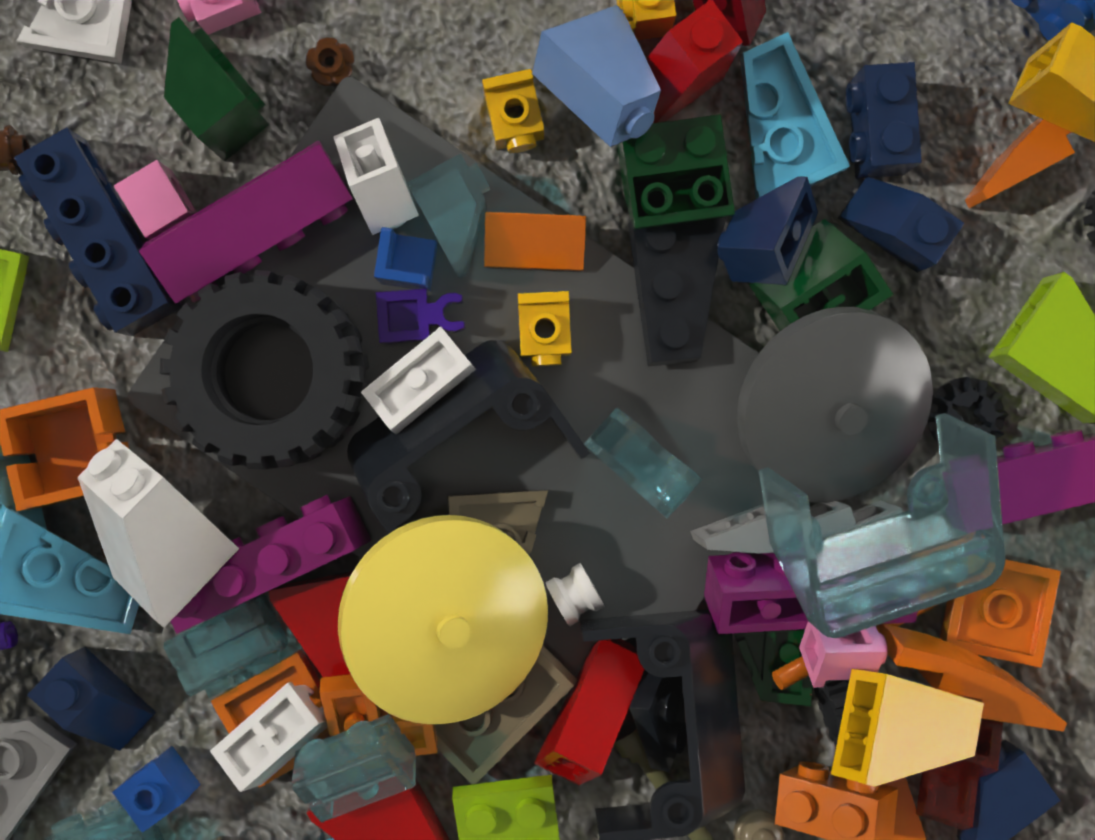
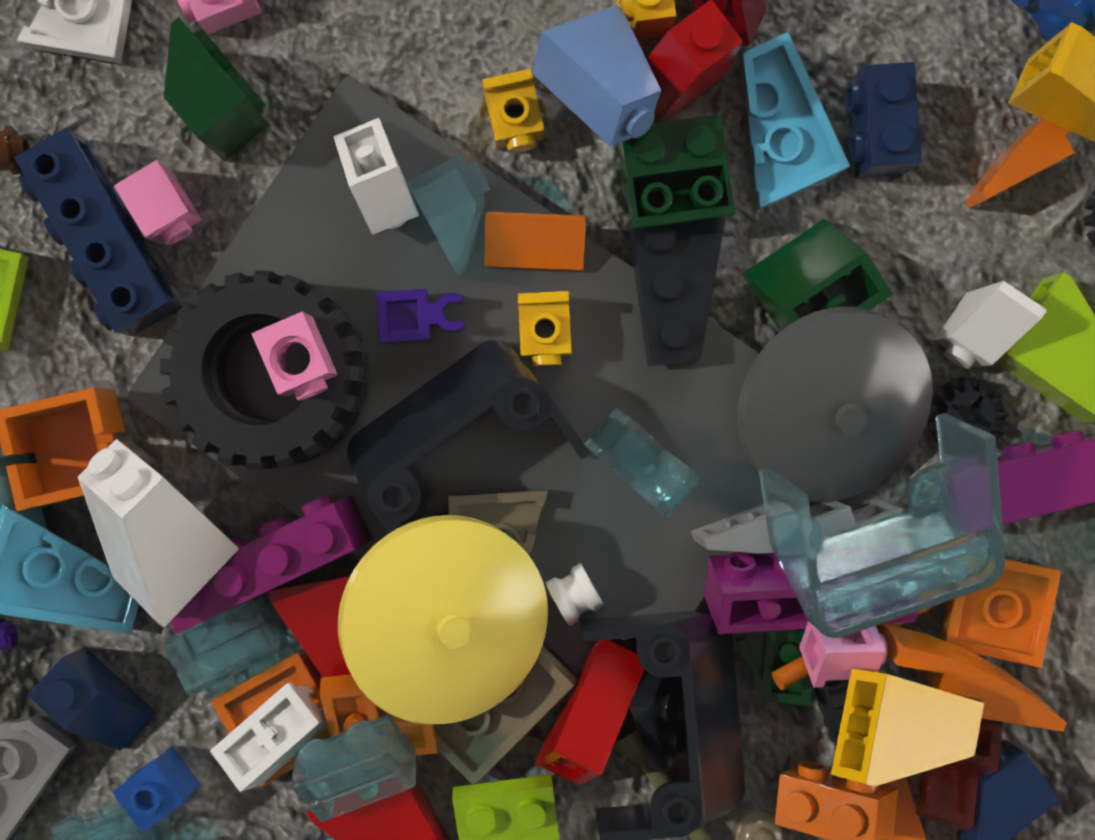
(248, 222): magenta brick -> none
(276, 342): none -> bright pink brick
(325, 74): reddish brown plate -> none
(405, 260): blue panel -> none
(418, 380): white panel -> none
(769, 234): dark blue slope -> none
(901, 223): dark blue slope -> none
(987, 324): none -> white slope

